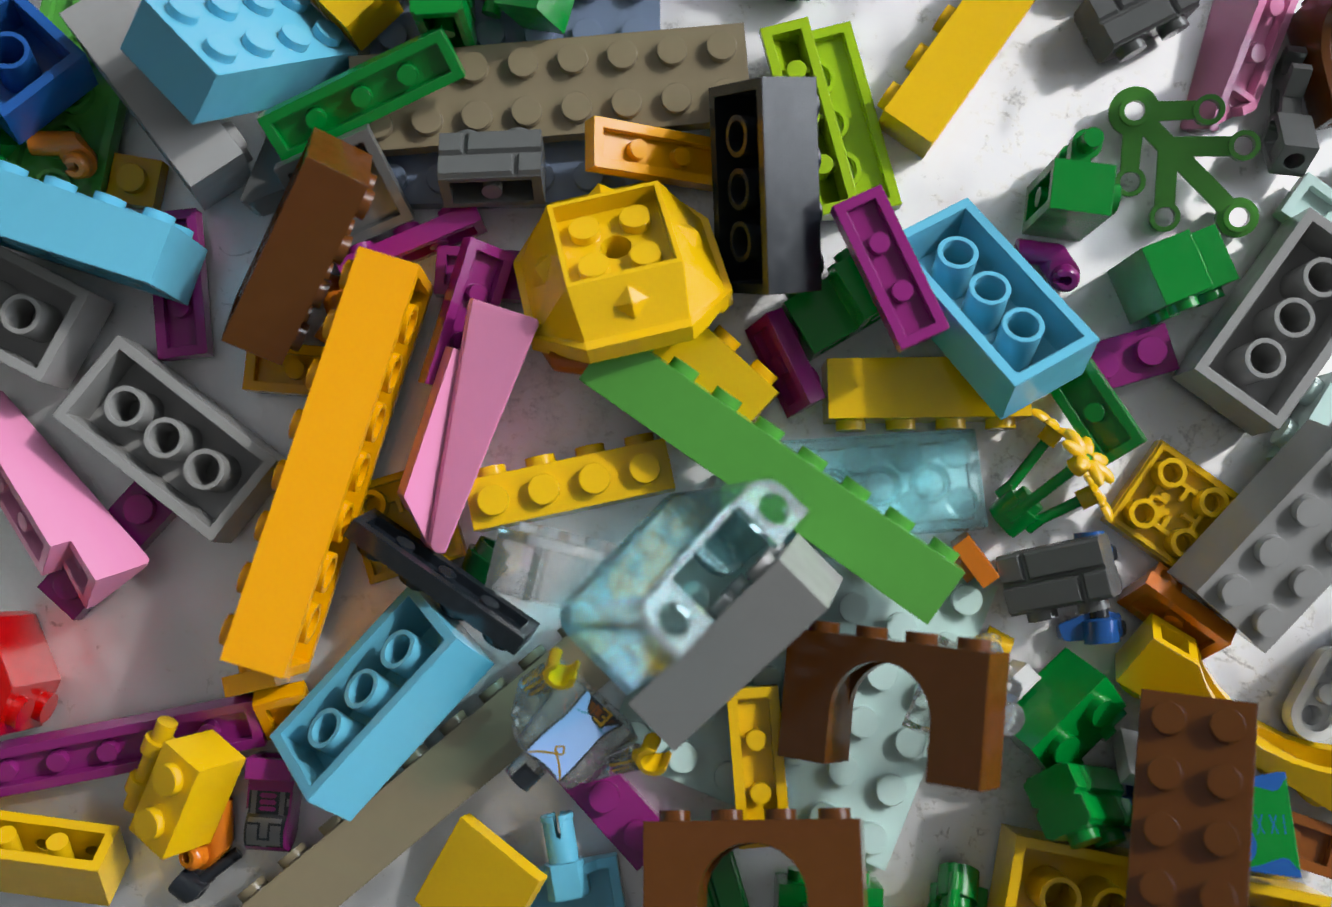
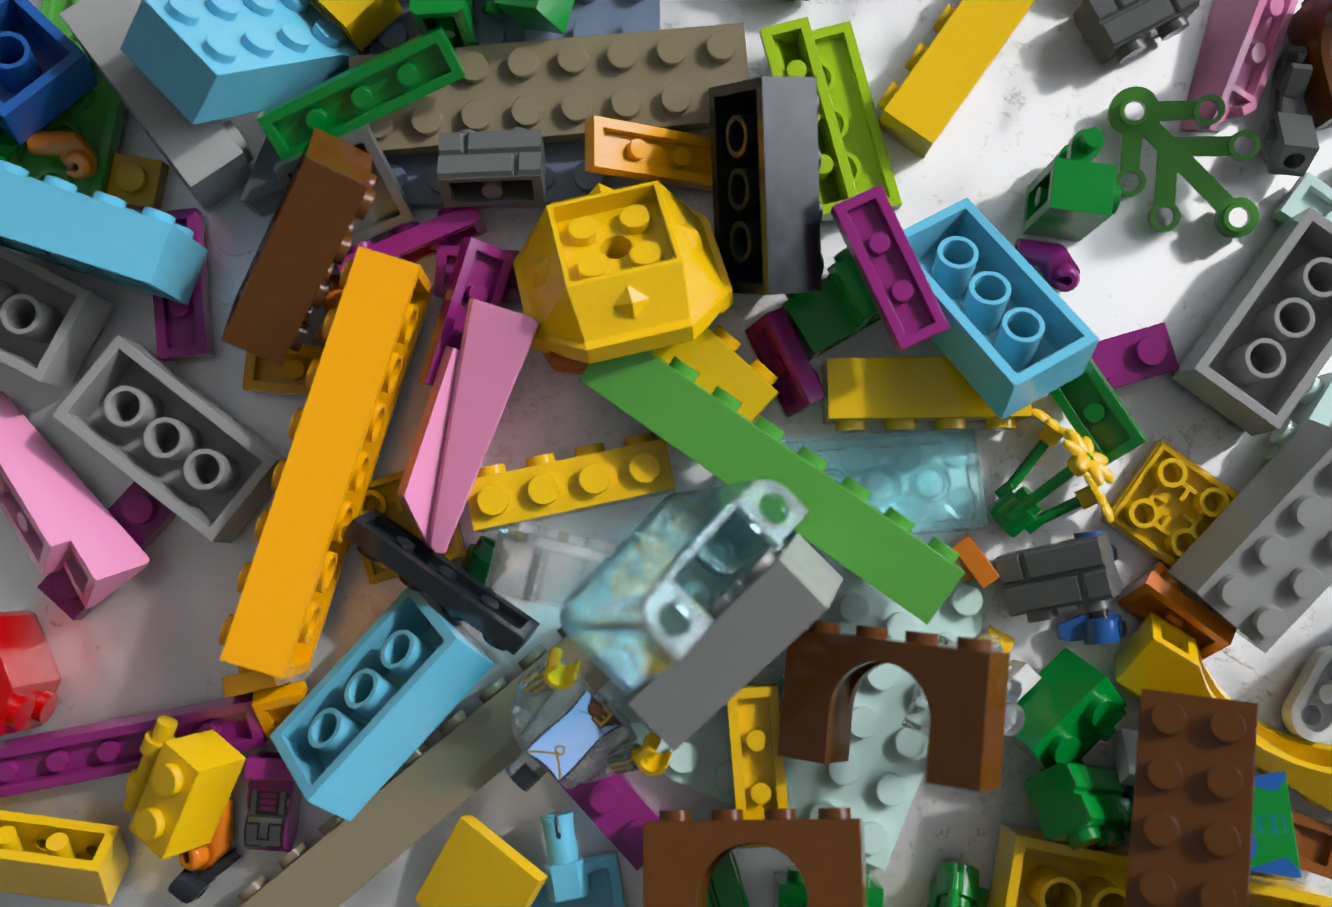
(1173, 275): green brick -> none

